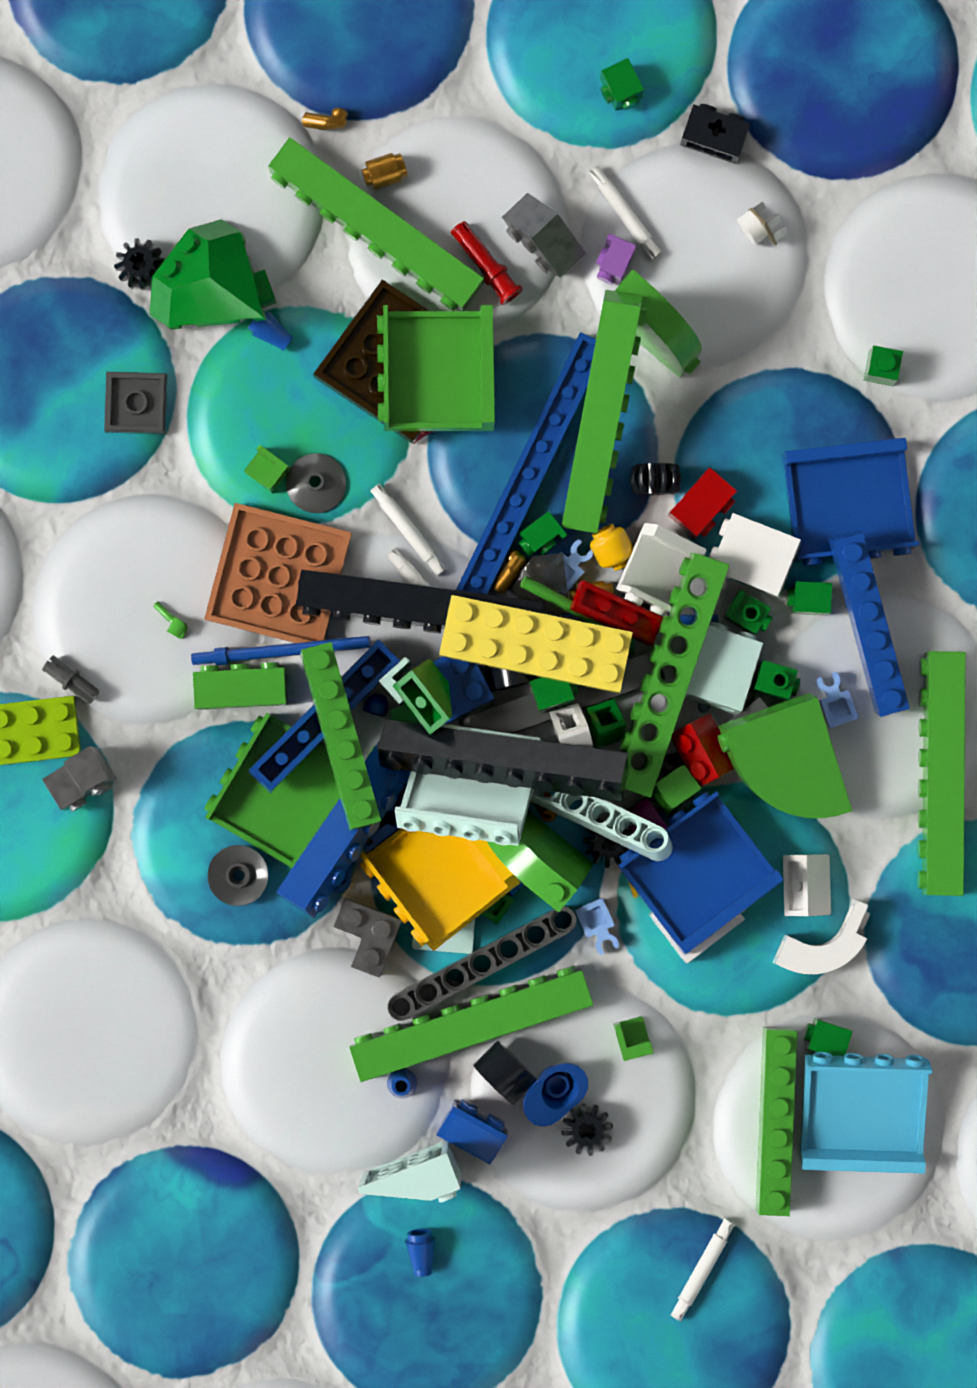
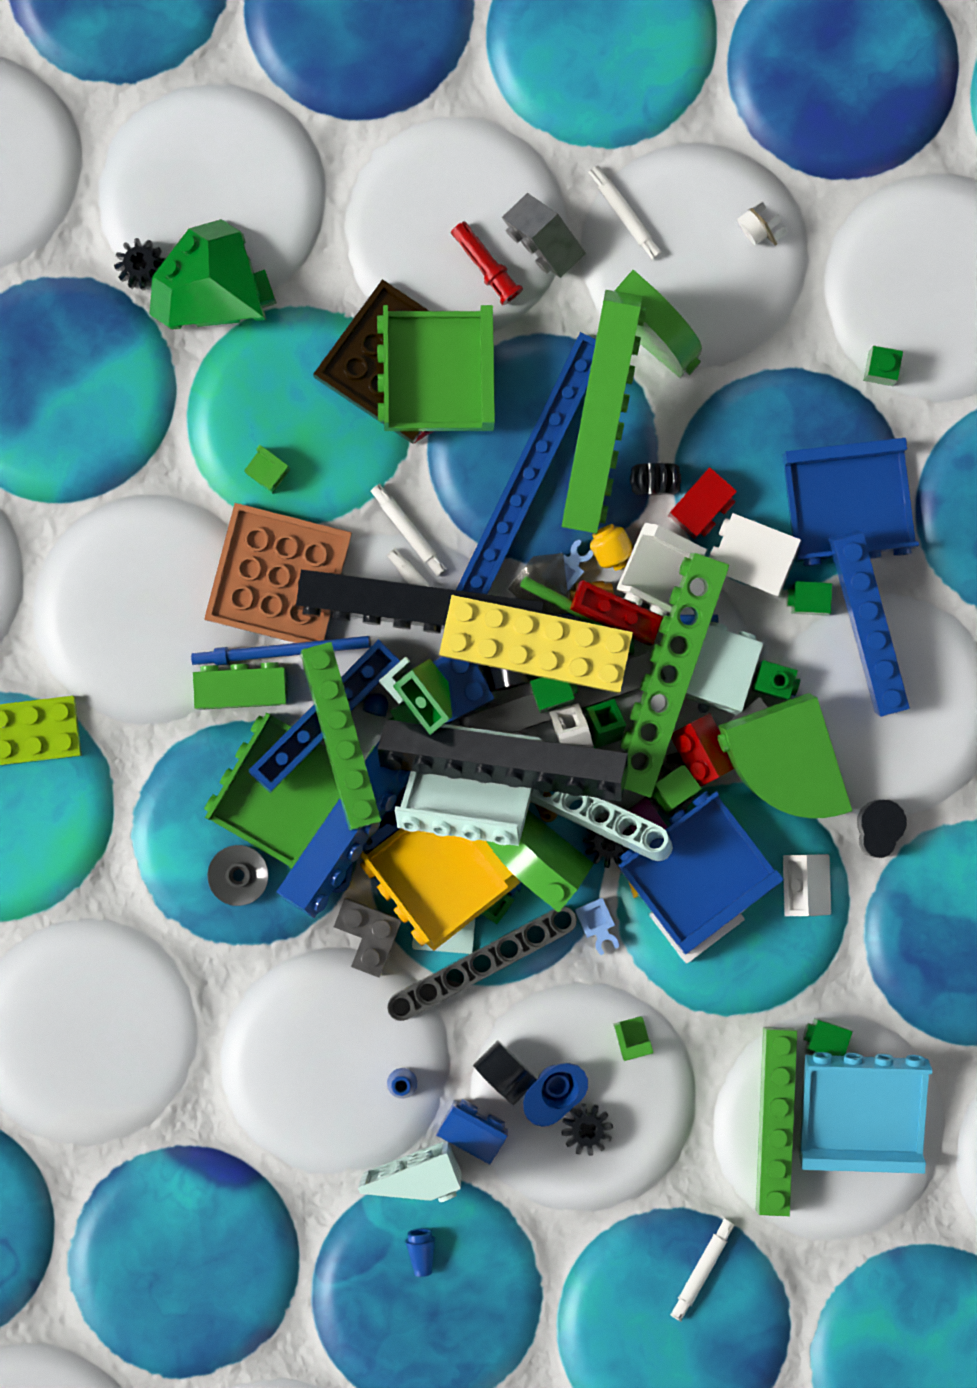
(70, 680): dark grey axle -> none
(80, 777): flat silver brick -> none
(135, 403): dark grey tile -> none
(177, 627): bright green hand -> none
(271, 331): blue cone -> none
(319, 498): dark grey dish -> none
(325, 122): pearl gold arm -> none
(375, 225): bright green brick -> none
(384, 171): pearl gold brick -> none
(471, 1024): bright green brick -> none
(515, 565): pearl gold arm -> none
(541, 535): green brick -> none
(614, 260): medium lavender brick -> none
(621, 85): green brick -> none
(699, 135): black brick -> none
(737, 616): green brick -> none
(829, 955): white arch -> none
(837, 705): light blue plate -> none
(880, 827): none -> black piece
(942, 773): bright green brick -> none

